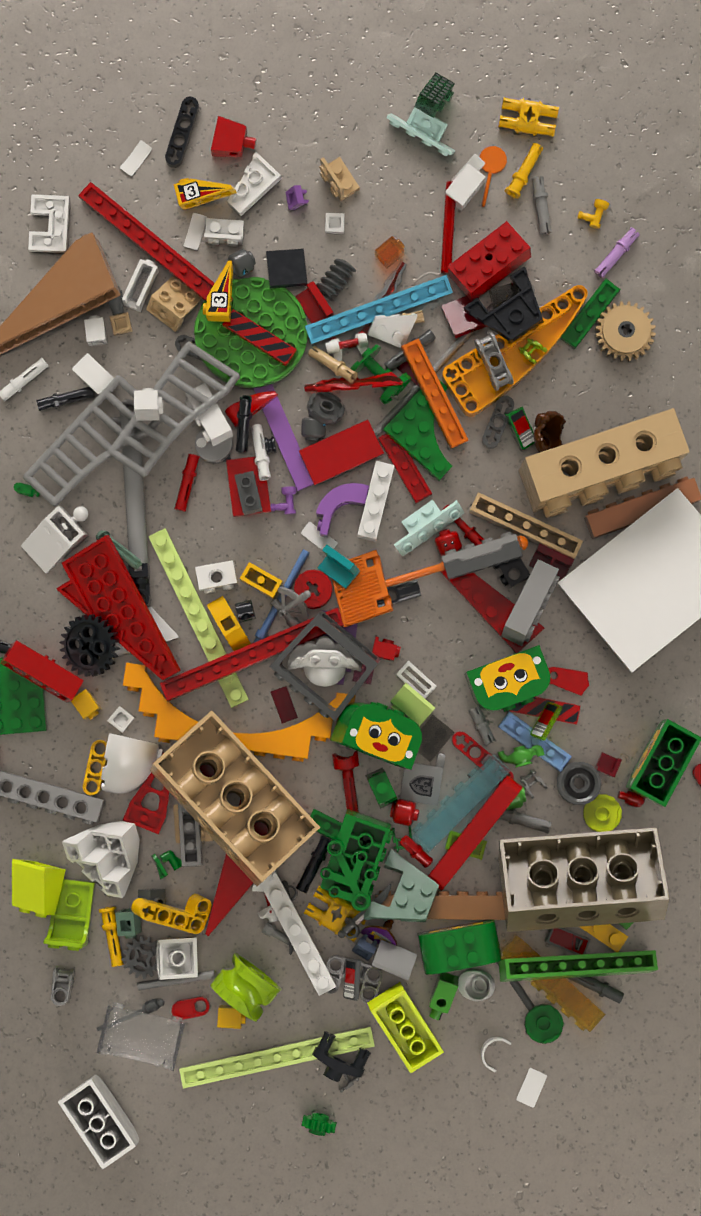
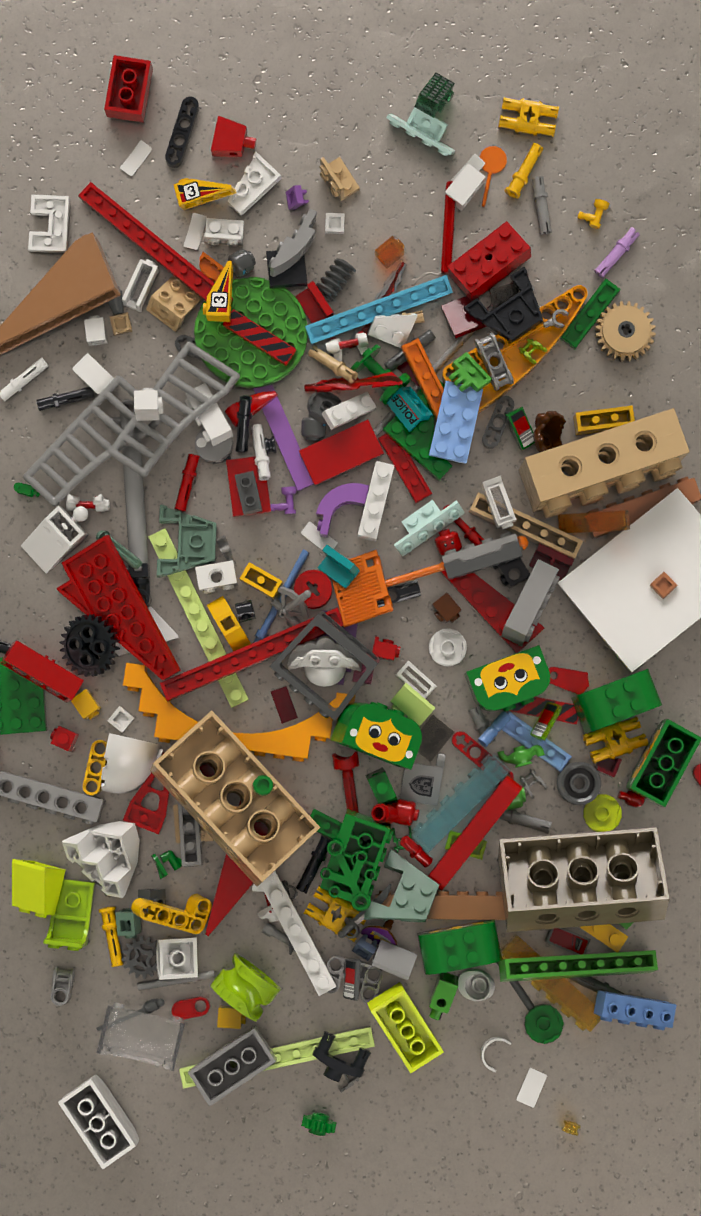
(64, 738): none -> red brick
(98, 503): none -> white piece
(128, 88): none -> red brick
(195, 542): none -> sand green wing
(210, 267): none -> orange tile
(215, 1075): none -> light grey brick
(224, 547): none -> light grey piece
(262, 785): none -> green tile
(294, 248): none -> light grey slope
(349, 410): none -> white plate
(384, 813): none -> red brick
(409, 407): none -> teal panel
(446, 609): none -> reddish brown brick
(447, 647): none -> white tile
(455, 423): none -> light blue plate
(469, 373): none -> bright green hinge
(492, 731): none -> medium blue piece
(498, 502): none -> white window
(552, 322): none -> light grey piece
(571, 1127): none -> clear yellow bush
(594, 521): none -> clear orange tile
(602, 420): none -> yellow brick
(612, 748): none -> yellow pin
(616, 701): none -> green brick
(634, 1009): none -> medium blue brick
(663, 585): none -> nougat tile

